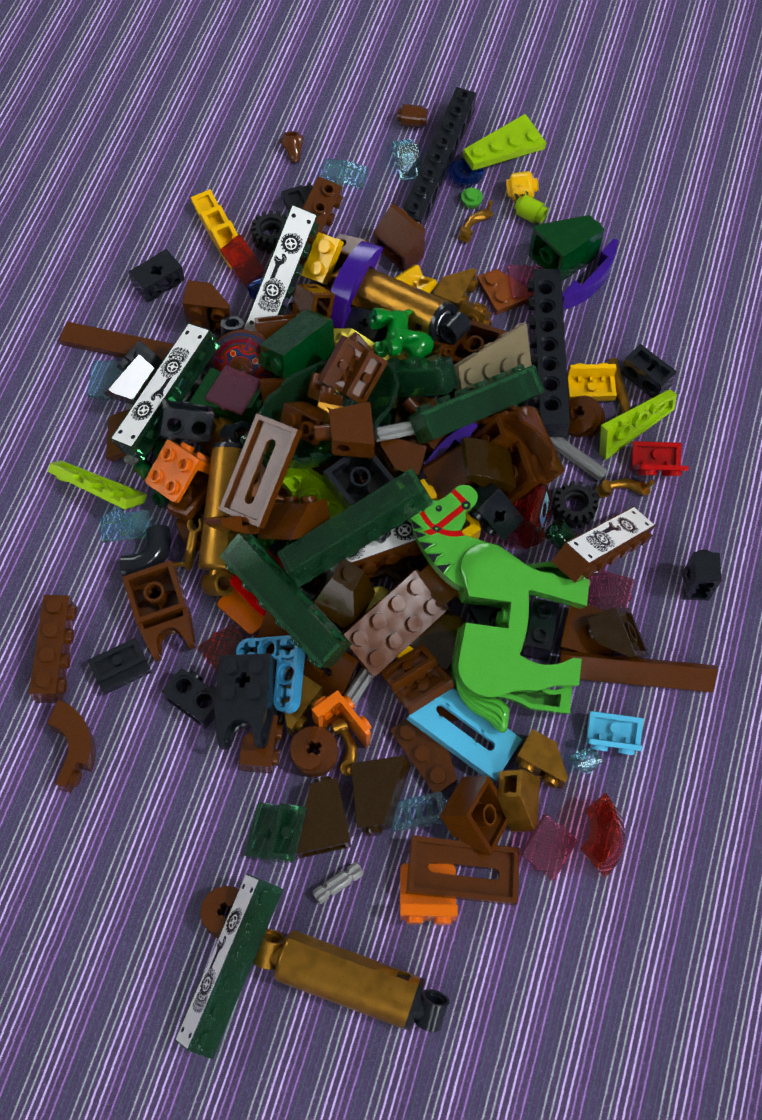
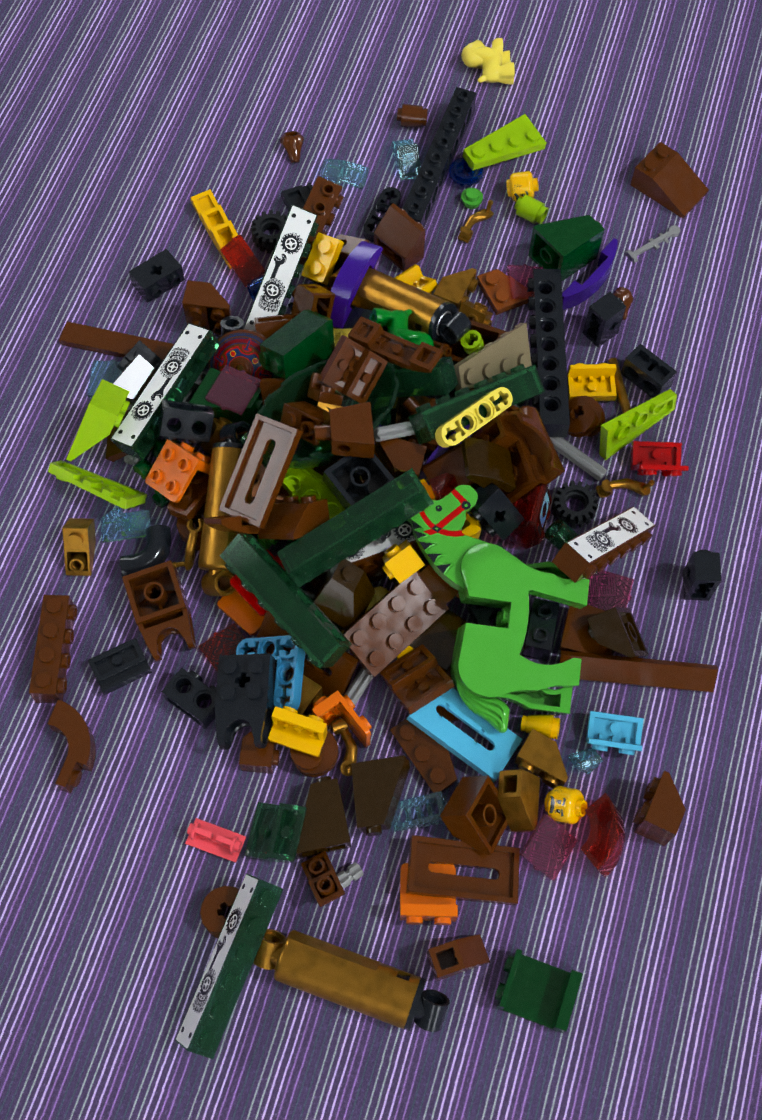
(79, 546): none -> pearl gold slope
(102, 414): none -> lime slope
(215, 840): none -> coral hinge
(298, 731): none -> yellow bracket
(322, 879): none -> reddish brown slope
(381, 205): none -> black beam
(393, 348): none -> reddish brown slope
(401, 561): none -> yellow brick
(443, 485): none -> clear red slope
(457, 956): none -> reddish brown slope
(467, 339): none -> lime bush
(474, 417): none -> light yellow beam
(493, 61): none -> light yellow animal
(538, 991): none -> dark green panel
(544, 724): none -> yellow cone
(565, 804): none -> yellow head
(604, 319): none -> black brick
(627, 298): none -> reddish brown animal
(661, 812): none -> reddish brown slope
(669, 180): none -> reddish brown slope
(674, 231): none -> light grey piece

